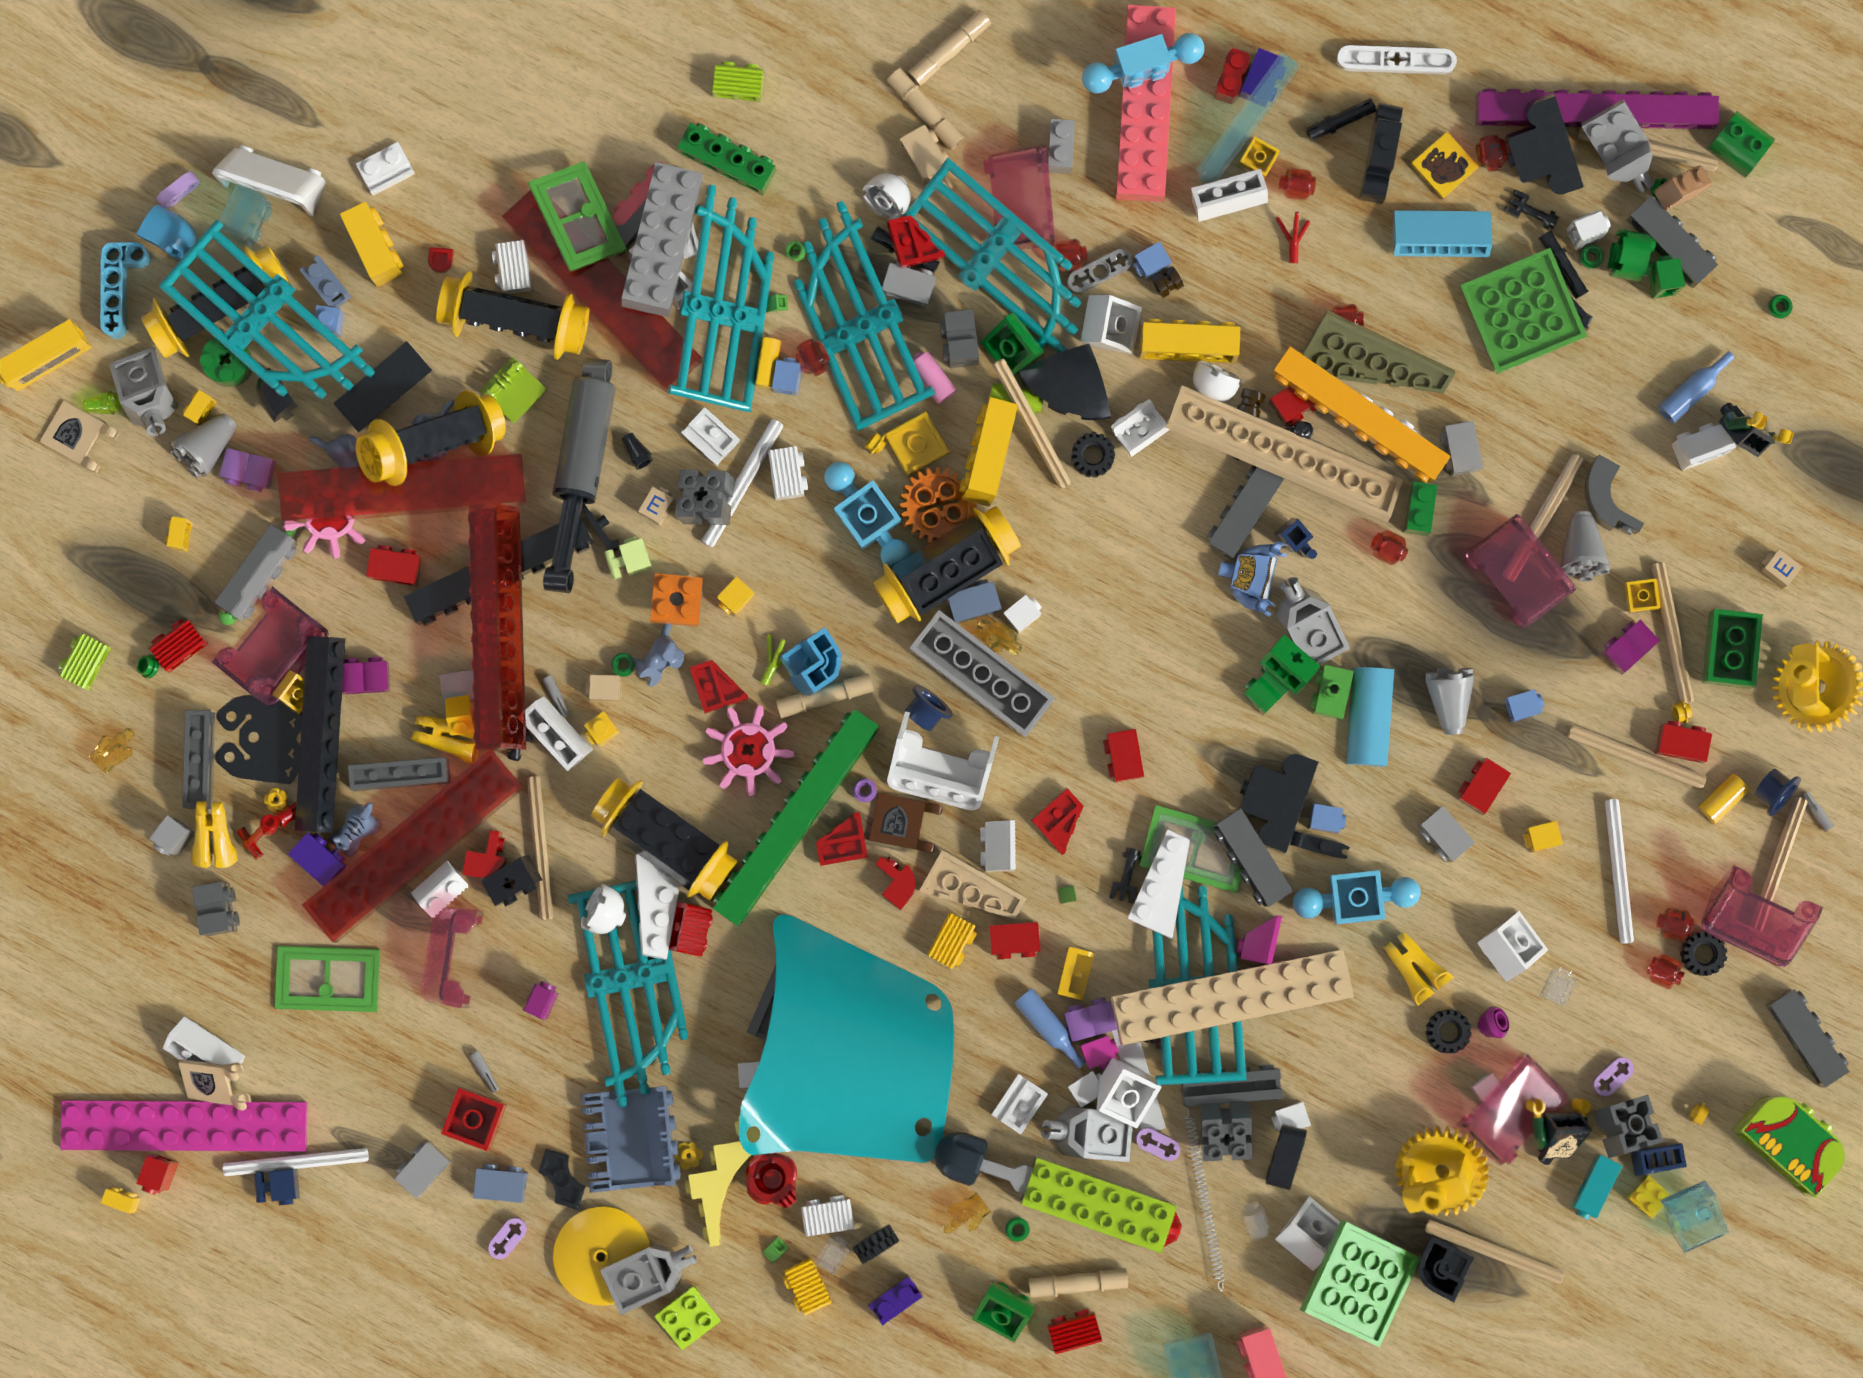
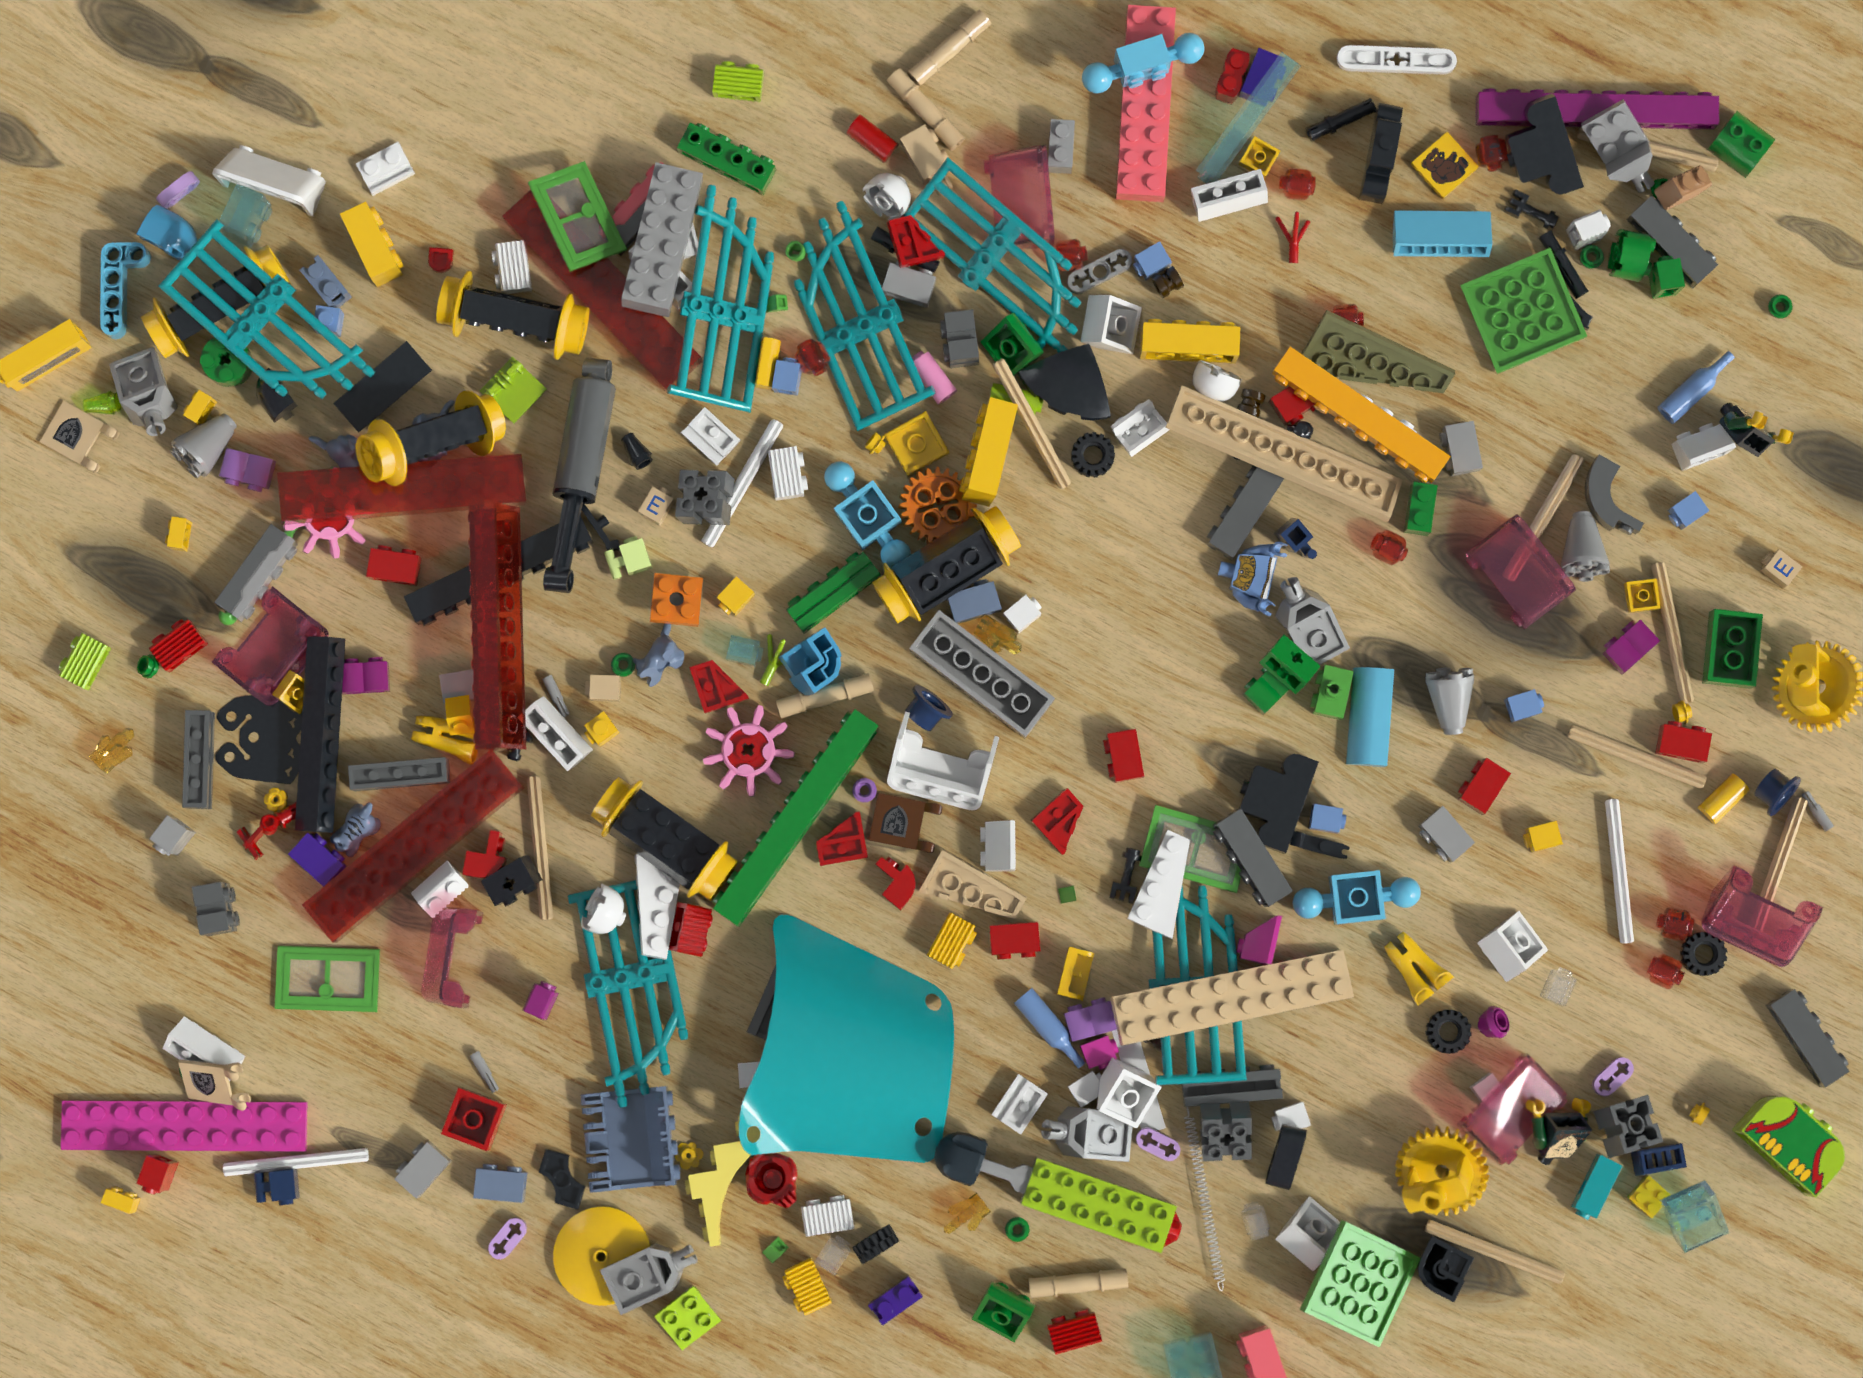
(201, 852): yellow piece -> none
(744, 651): none -> clear light blue brick
(833, 592): none -> green brick
(872, 138): none -> red brick
(1687, 511): none -> medium blue brick

